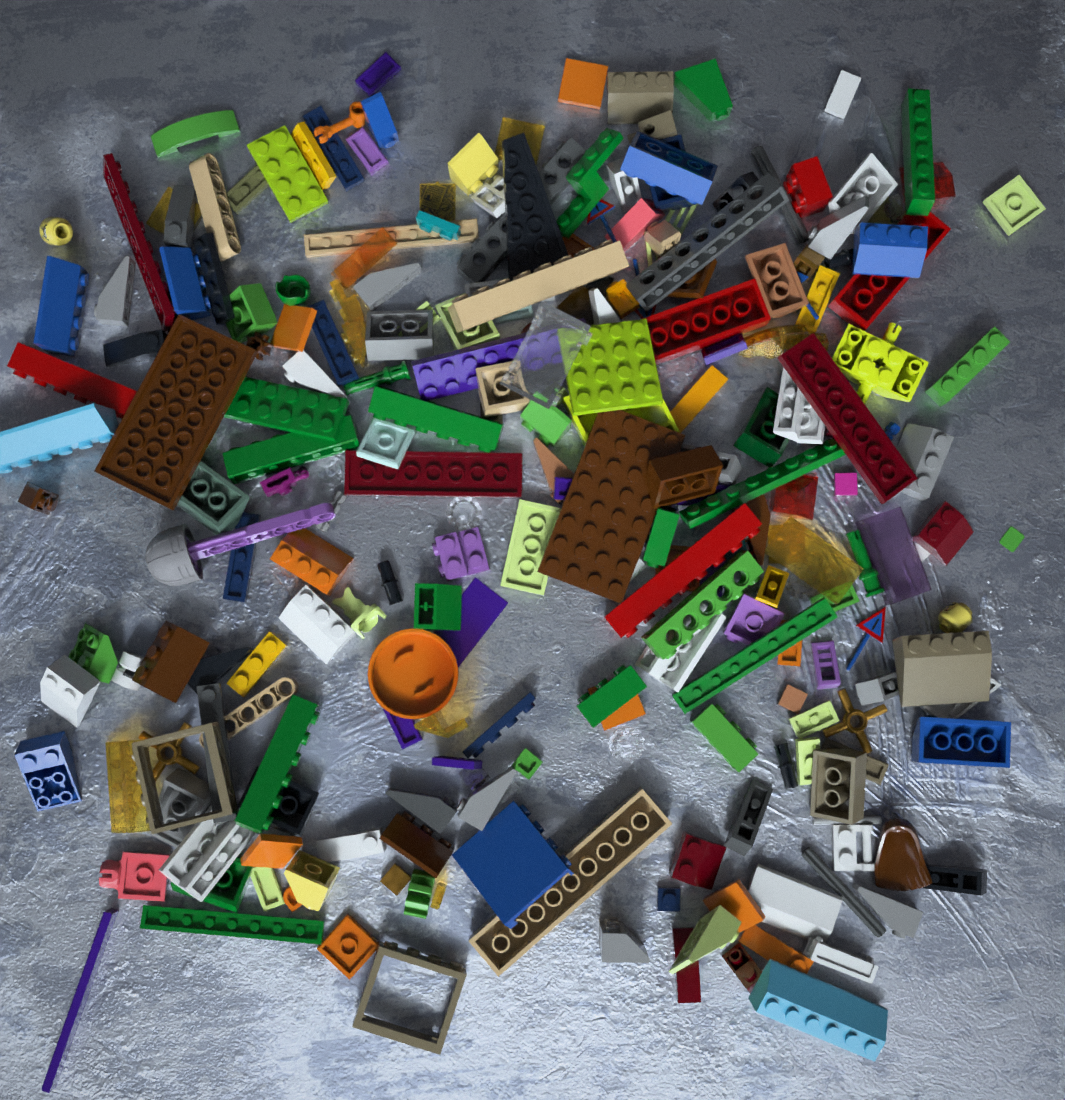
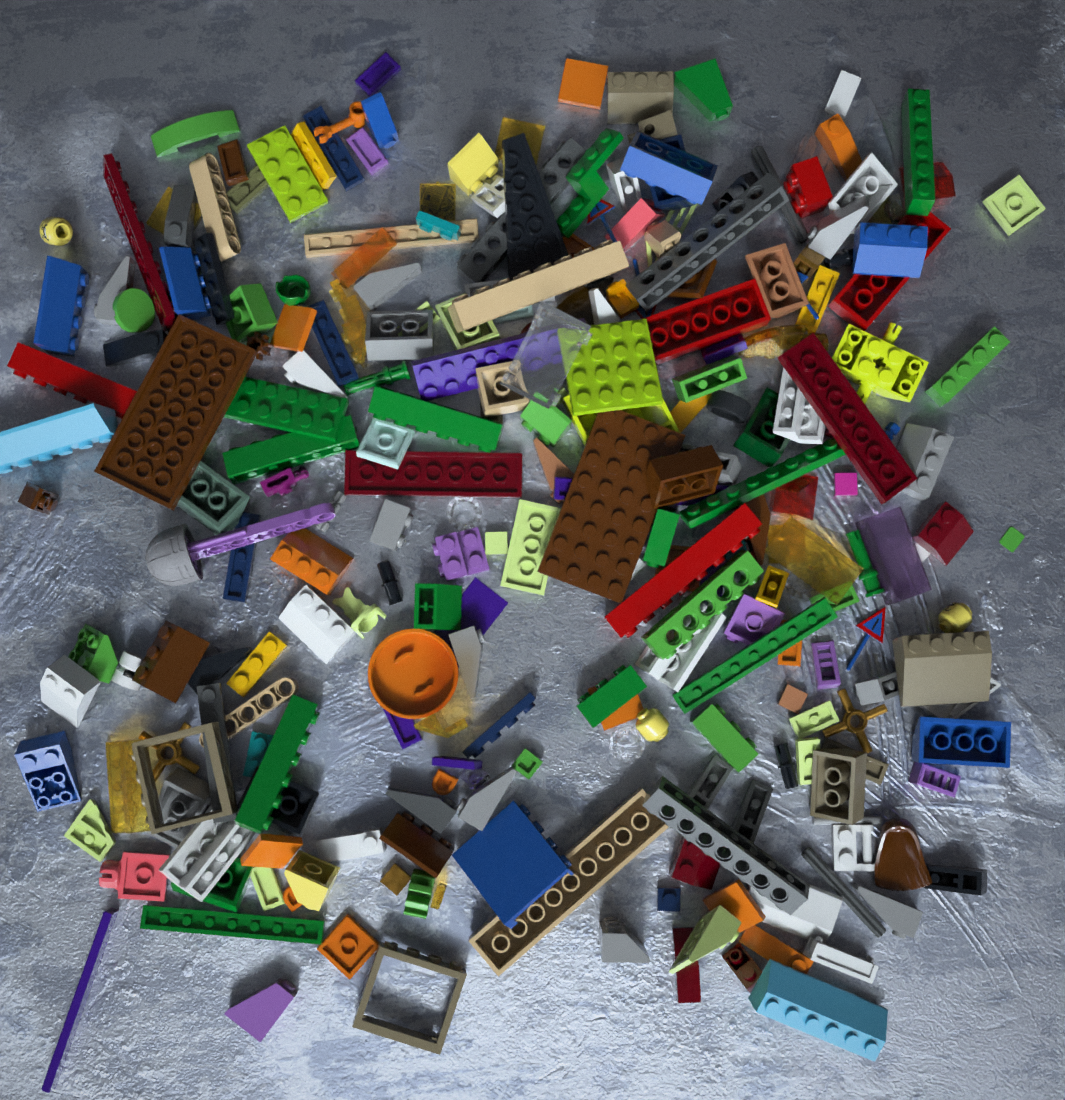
(91, 832): none -> yellowish green wing
(133, 310): none -> bright green tile
(233, 162): none -> reddish brown tile
(257, 748): none -> teal plate
(262, 1008): none -> medium lavender slope
(391, 525): none -> light grey brick
(443, 782): none -> orange tile
(468, 652): none -> light grey slope
(496, 543): none -> yellowish green tile
(652, 724): none -> light yellow head
(709, 378): none -> bright green brick
(709, 781): none -> light grey slope
(728, 406): none -> black tyre
(776, 883): none -> dark grey brick
(839, 145): none -> orange slope
(920, 775): none -> medium lavender slope

